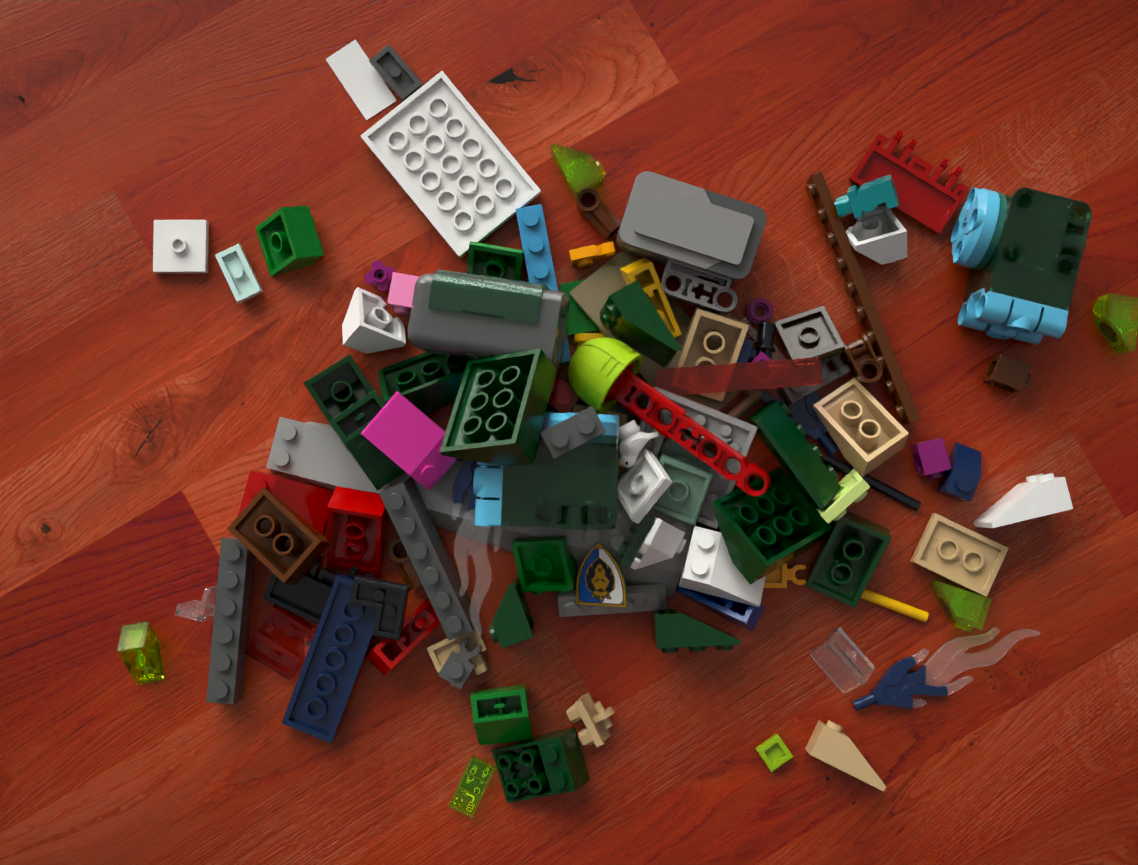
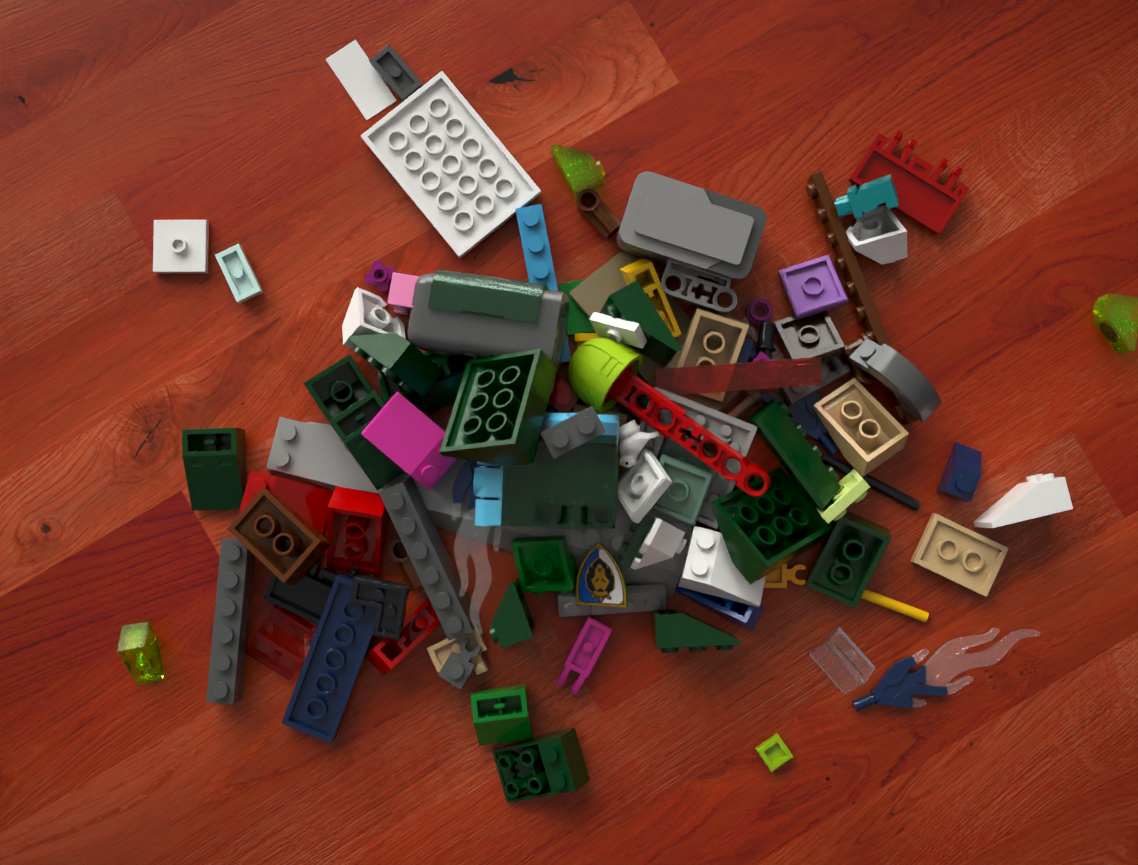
(199, 610): clear panel -> none
(215, 467): none -> dark green slope
(289, 240): green slope -> none
(397, 360): none -> dark green slope
(472, 786): clear neon green tile -> none
(495, 261): green slope -> none
(585, 652): none -> dark pink hinge
(586, 255): light orange plate -> none
(594, 717): tan hips -> none
(618, 329): none -> white plate
(812, 287): none -> medium lavender plate
(837, 749): tan slope -> none
(900, 376): none -> dark grey arch
(930, 458): magenta brick -> none
(962, 606): clear neon green slope -> none
(1007, 373): reddish brown brick -> none
(1021, 261): clear green piece -> none

